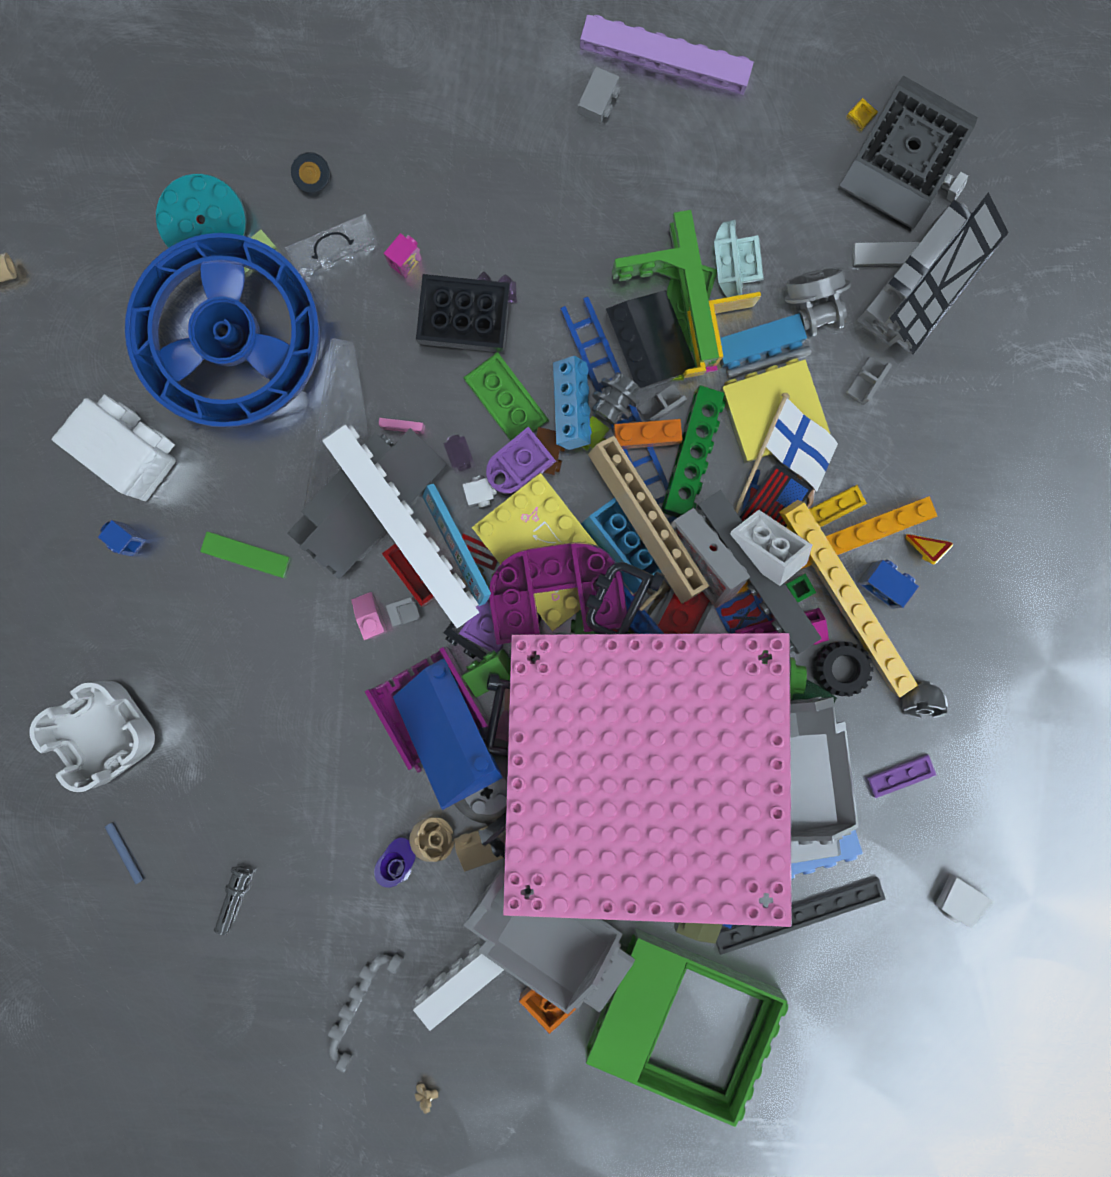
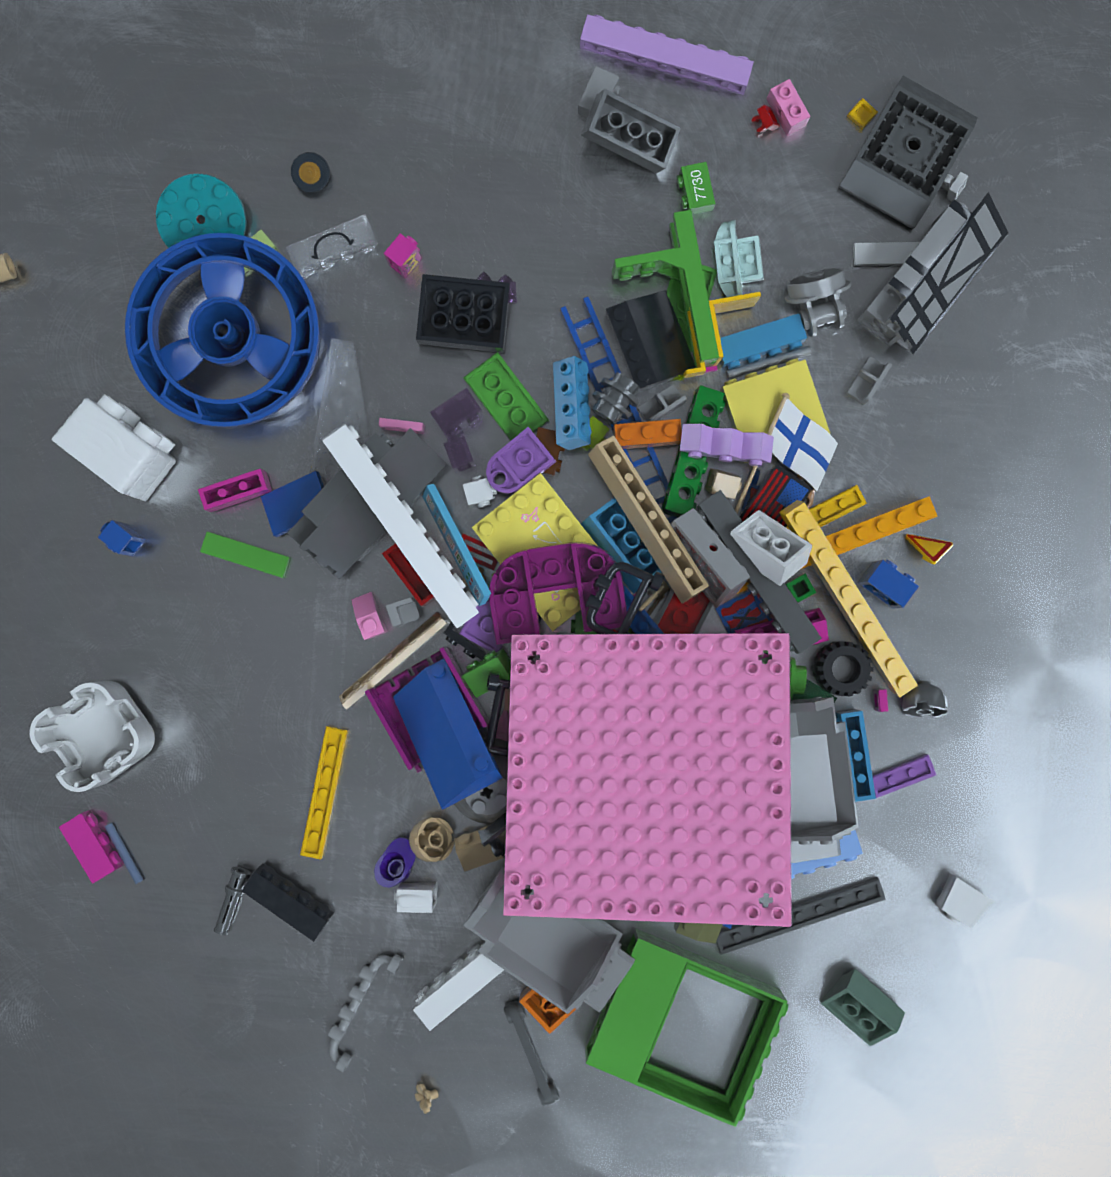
(90, 846): none -> dark pink brick
(235, 490): none -> dark pink brick
(285, 504): none -> blue tile
(288, 901): none -> black brick
(324, 792): none -> yellow tile
(392, 660): none -> tan tile
(416, 897): none -> white torso
(458, 414): none -> clear purple brick
(547, 1091): none -> dark grey piece
(630, 131): none -> dark grey brick
(696, 188): none -> bright green brick
(726, 444): none -> lavender brick
(727, 482): none -> tan brick
(768, 119): none -> red tile
(788, 107): none -> bright pink brick
(858, 753): none -> dark azure brick
(863, 1008): none -> sand green slope
(880, 700): none -> dark pink tile

